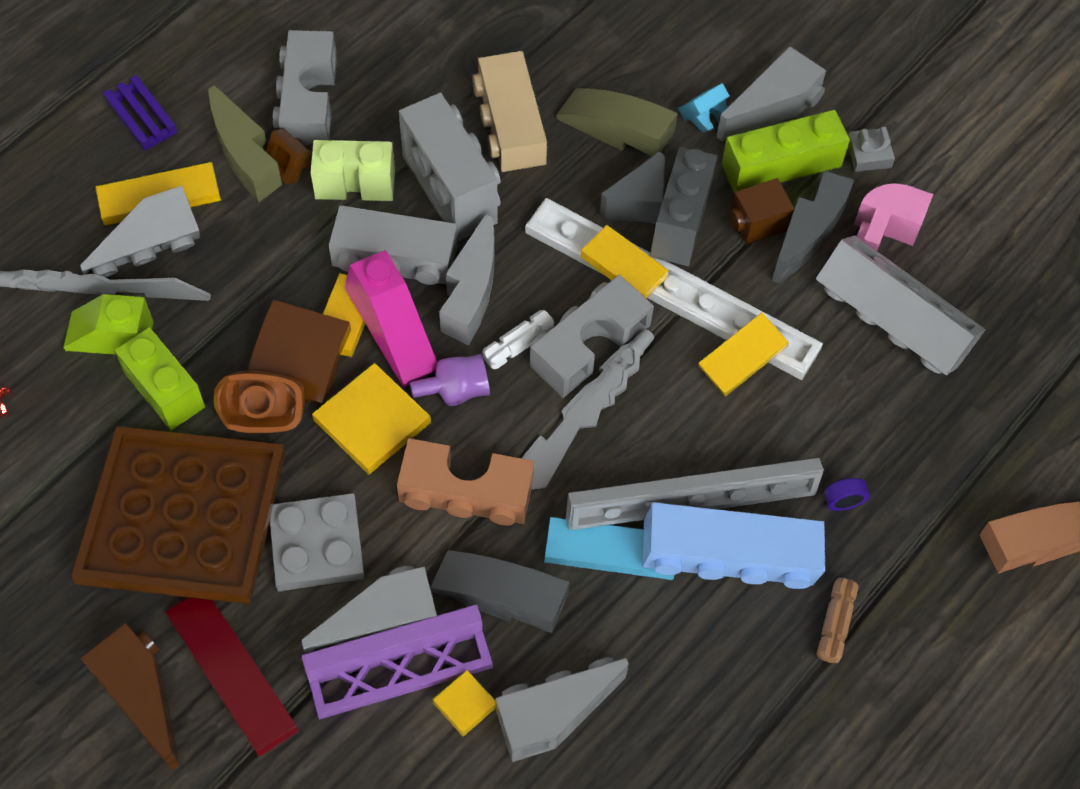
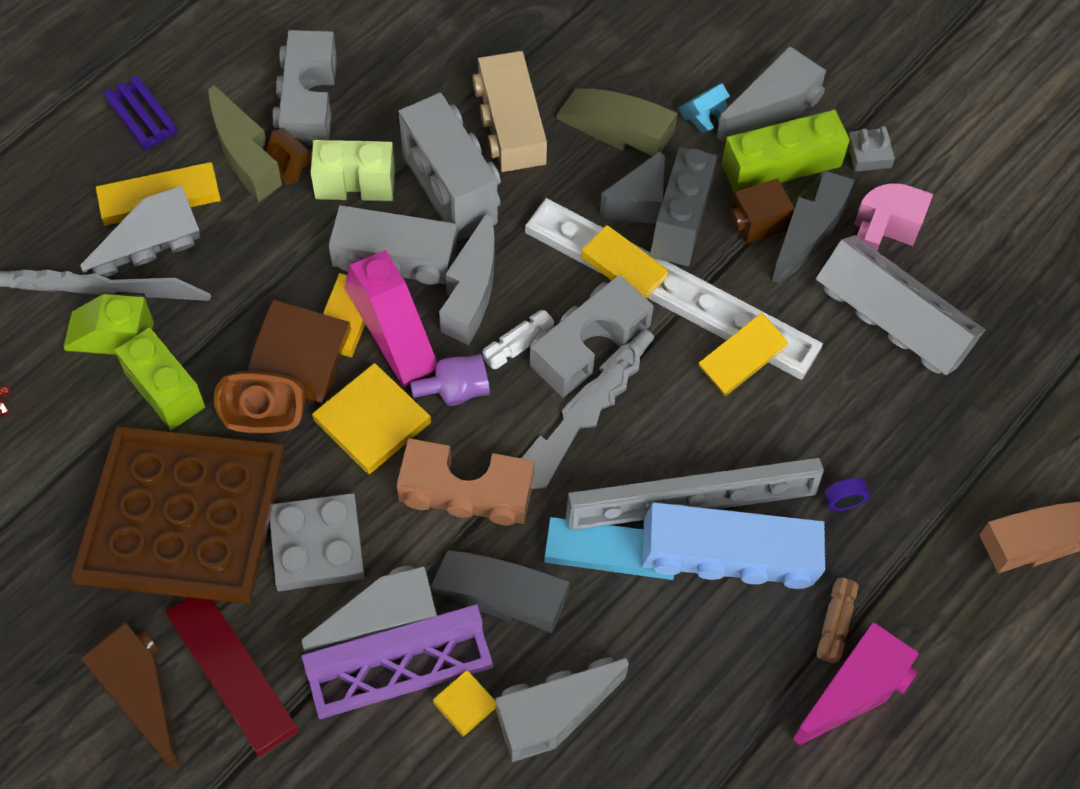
(864, 682): none -> dark pink slope

